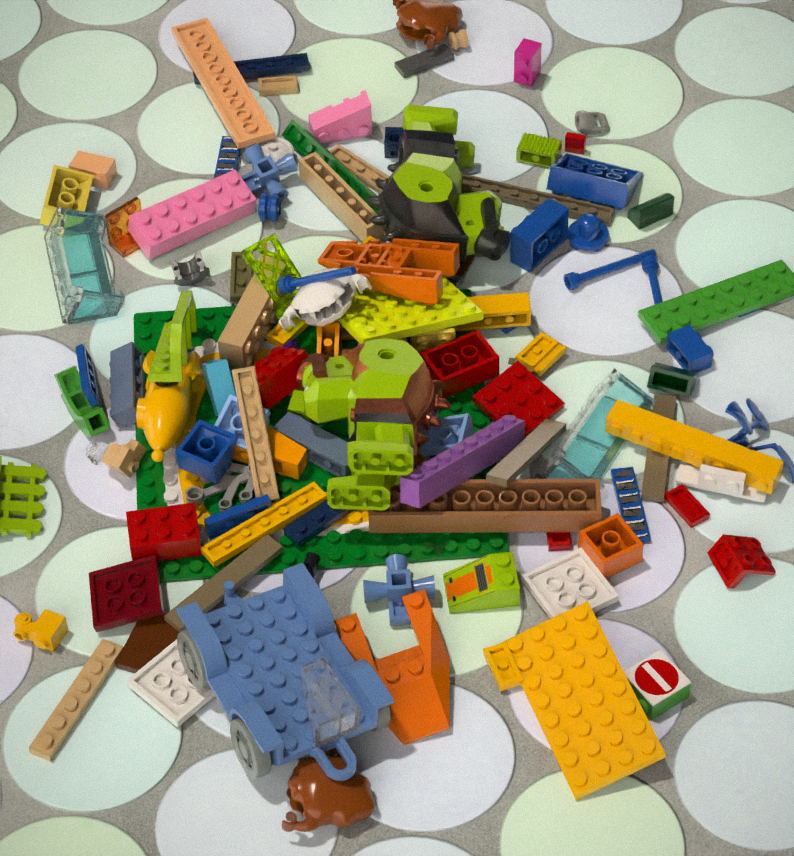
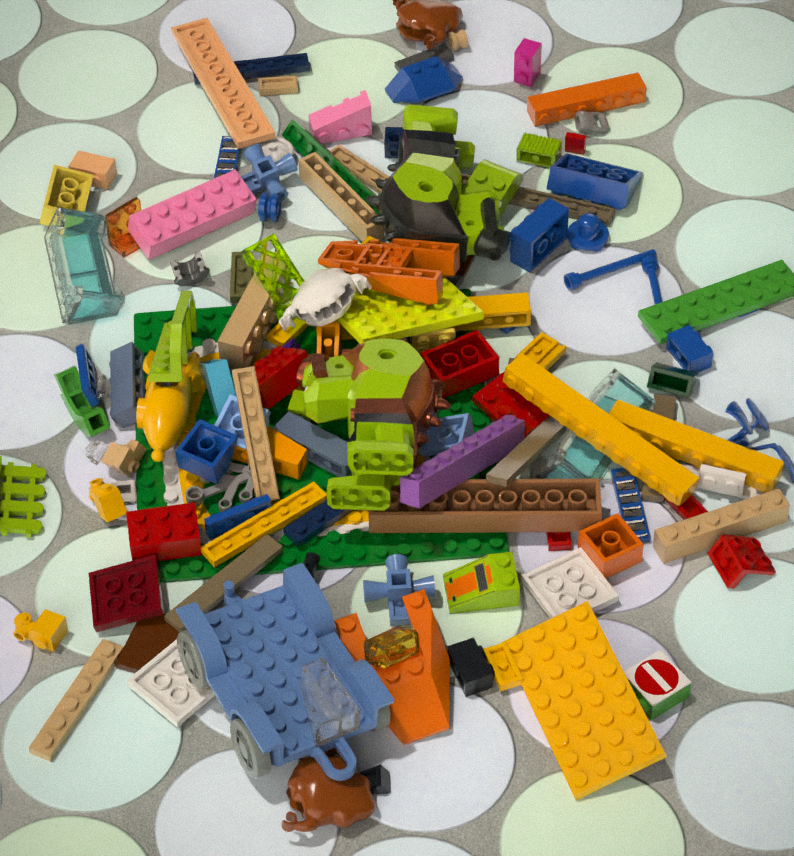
(103, 387): none -> clear plate
(107, 499): none -> yellow brick
(127, 490): none -> white slope
(288, 283): blue piece -> none
(379, 779): none -> black slope
(391, 646): none -> clear yellow brick
(423, 81): none -> blue wedge
(470, 666): none -> black brick
(495, 178): none -> lime brick
(589, 97): none -> orange brick
(600, 429): none -> yellow brick
(652, 210): dark green brick -> none
(734, 519): none -> tan brick

